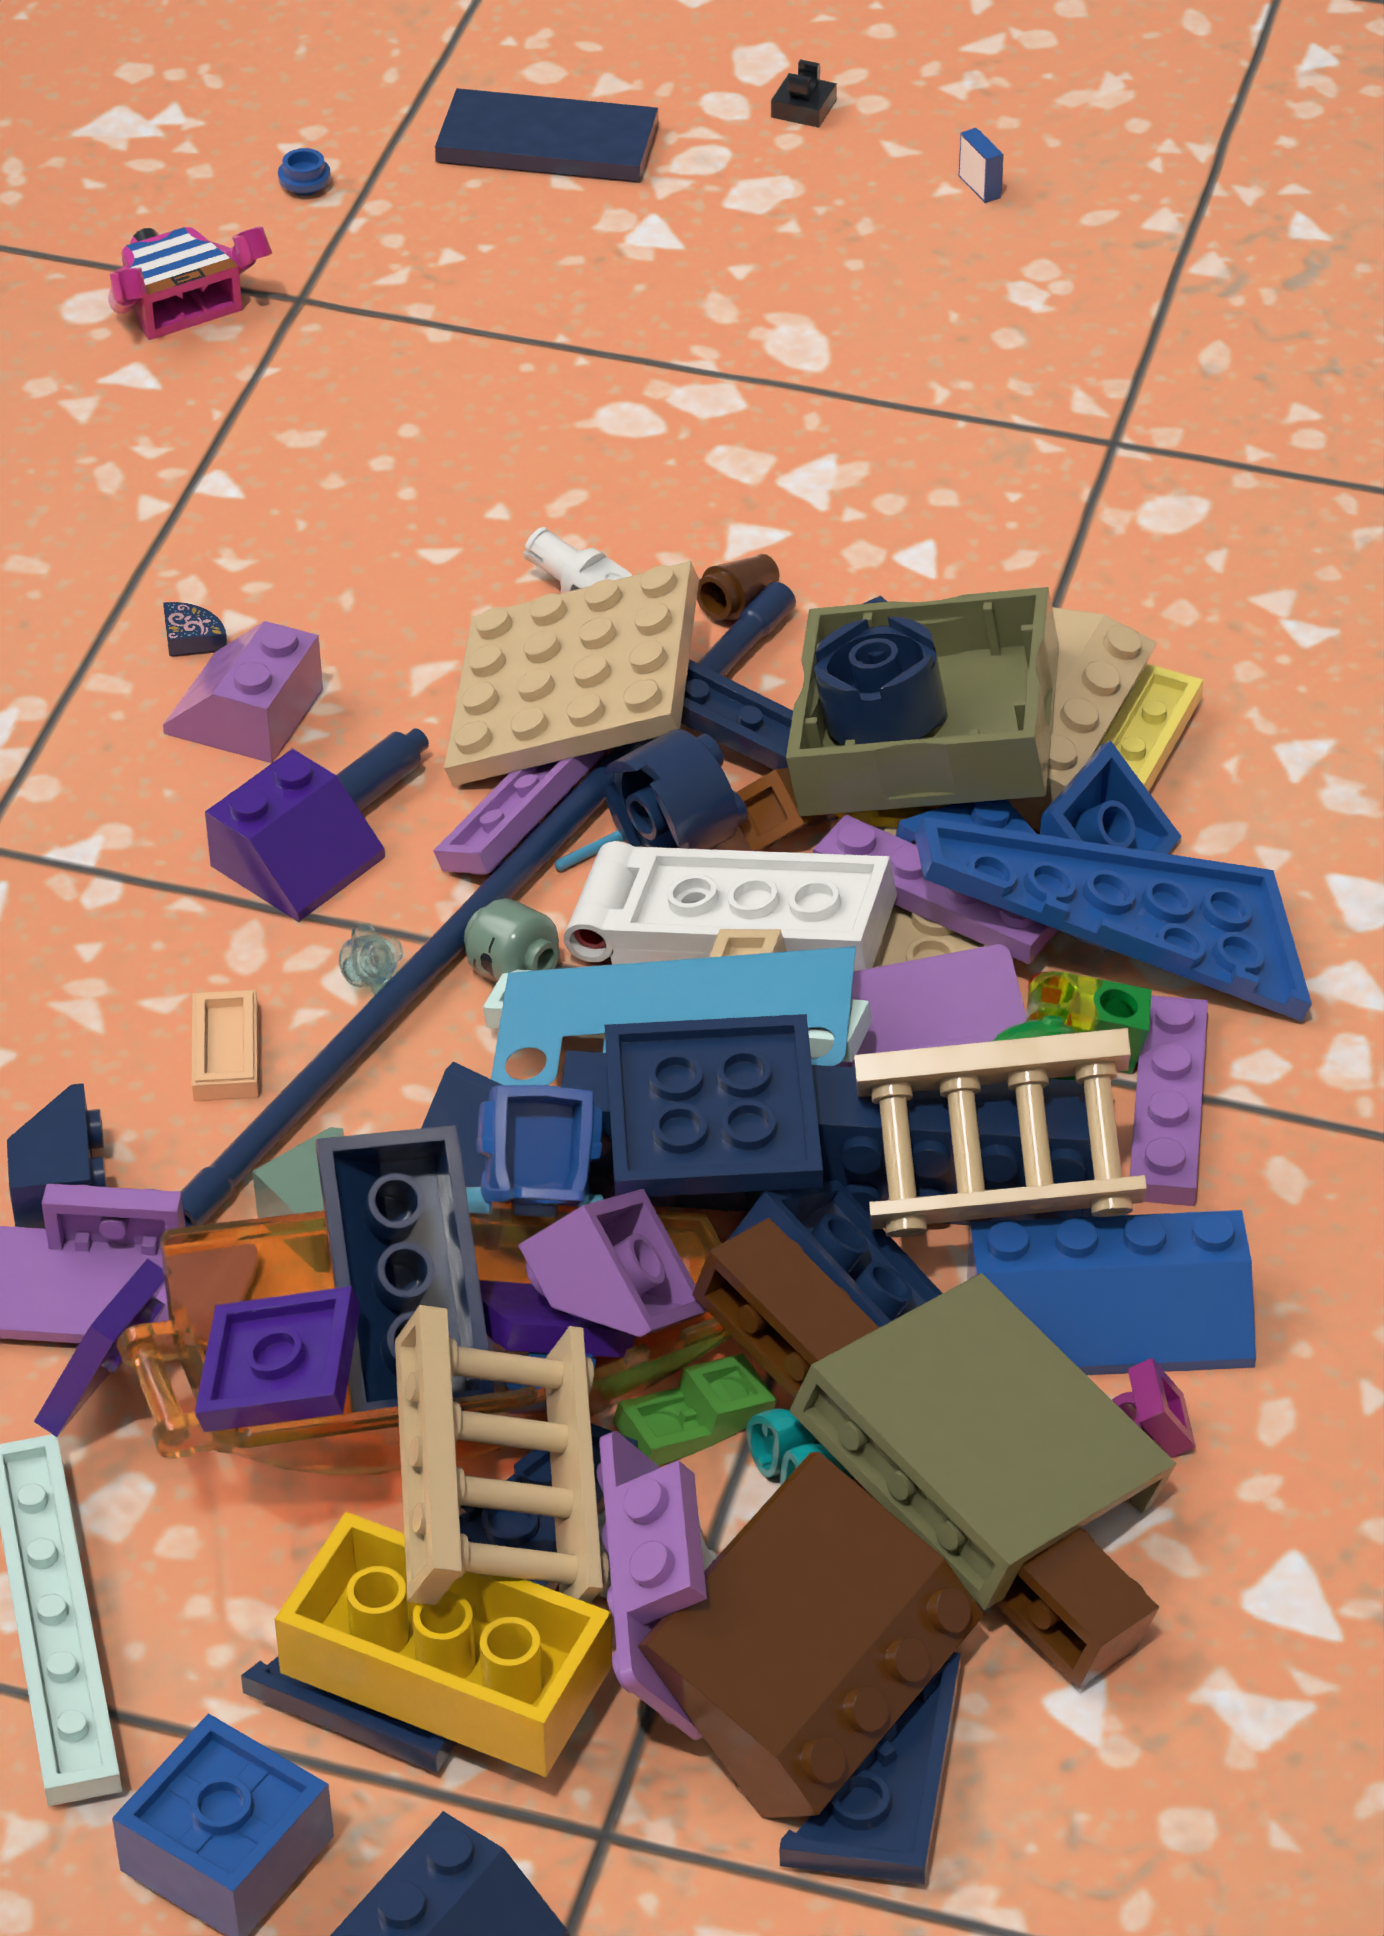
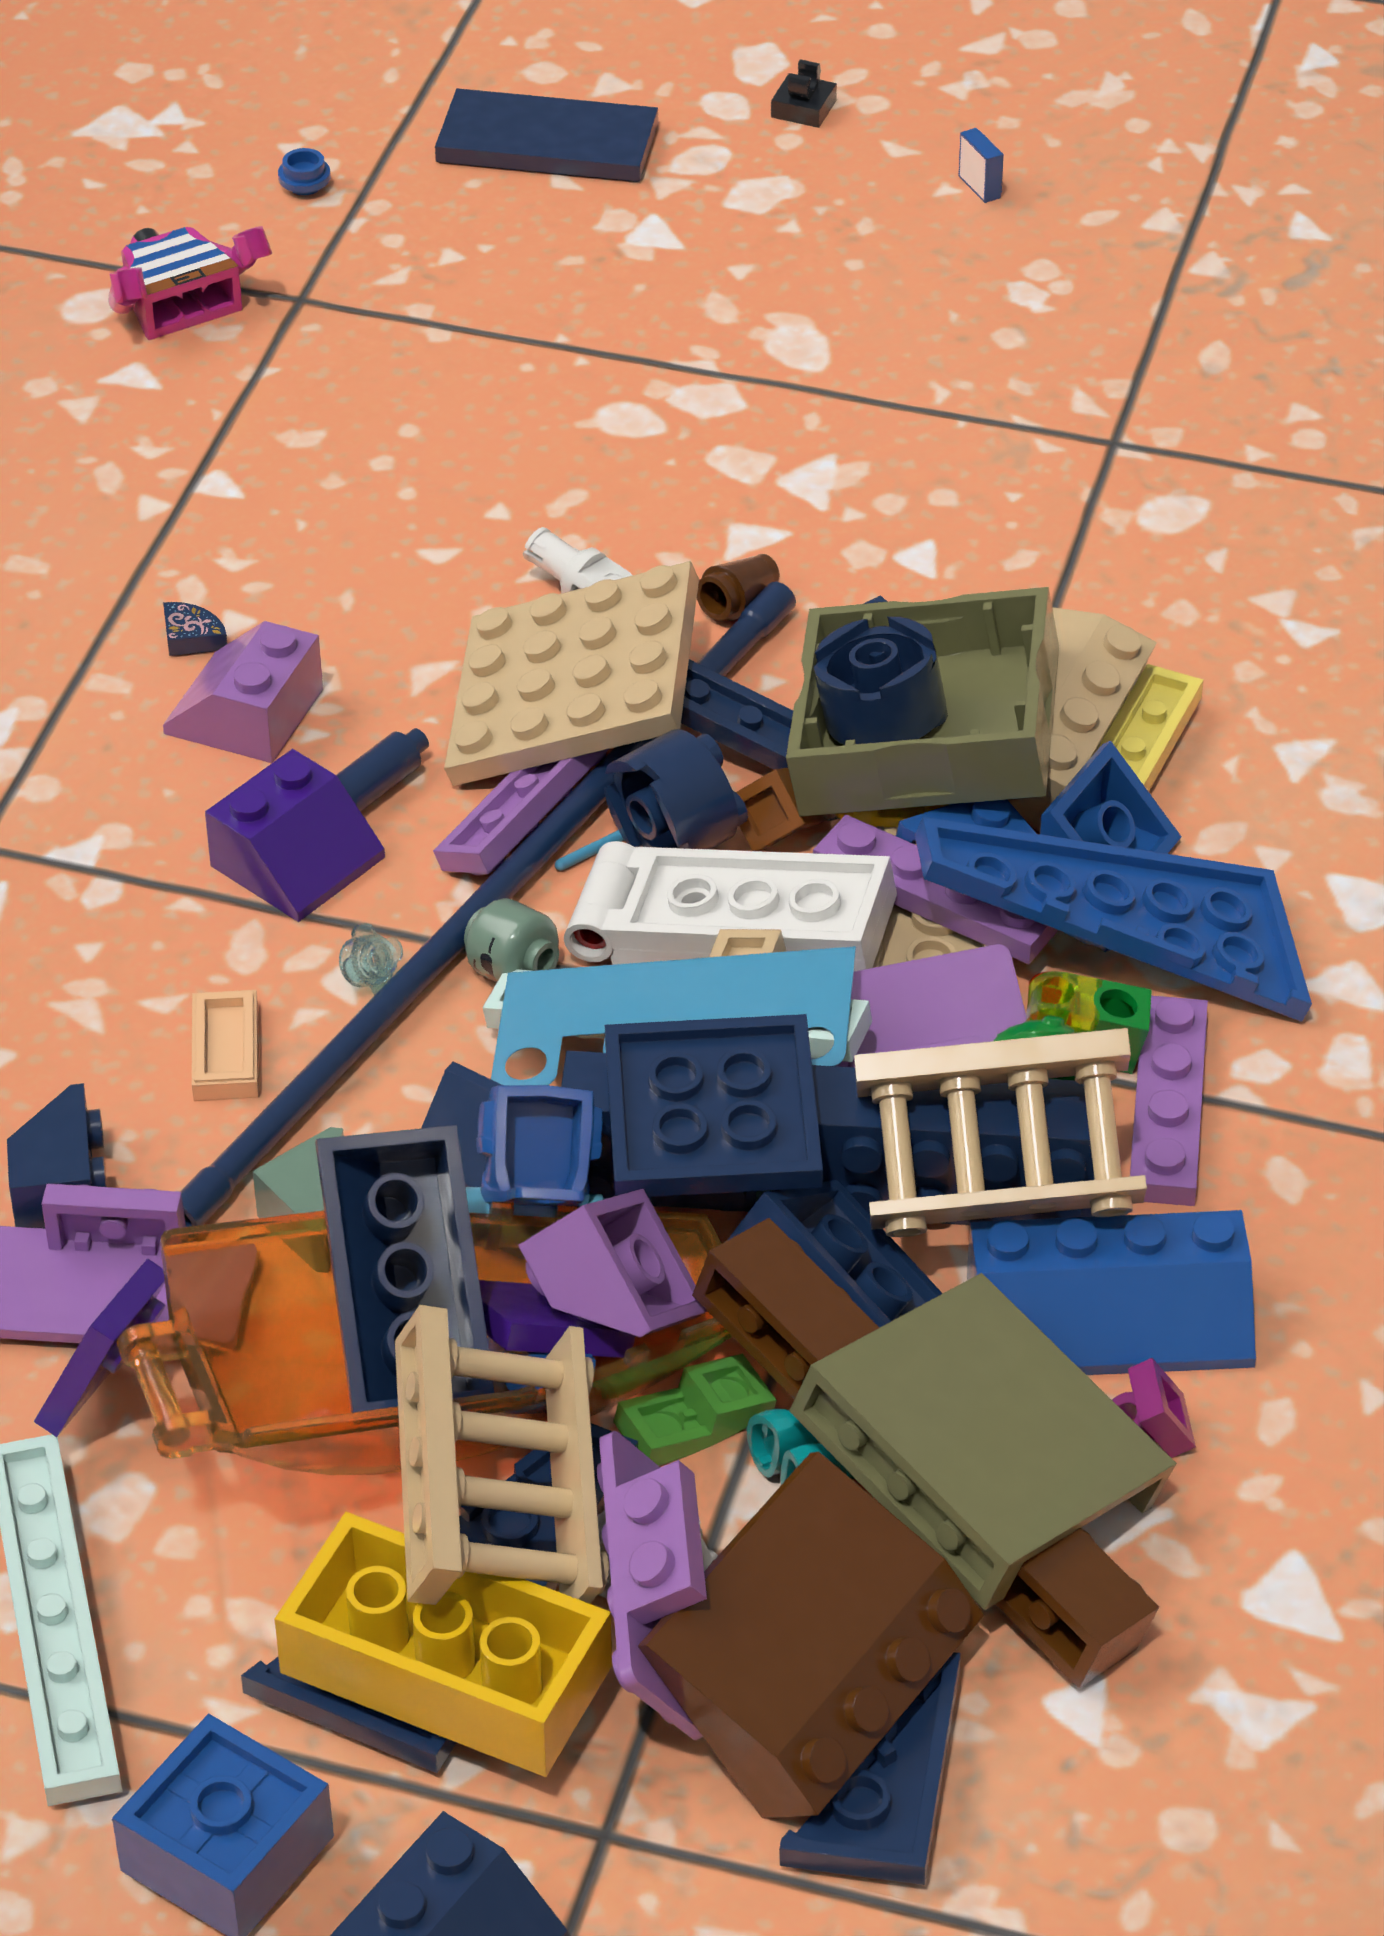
(278, 1359): dark purple plate -> none

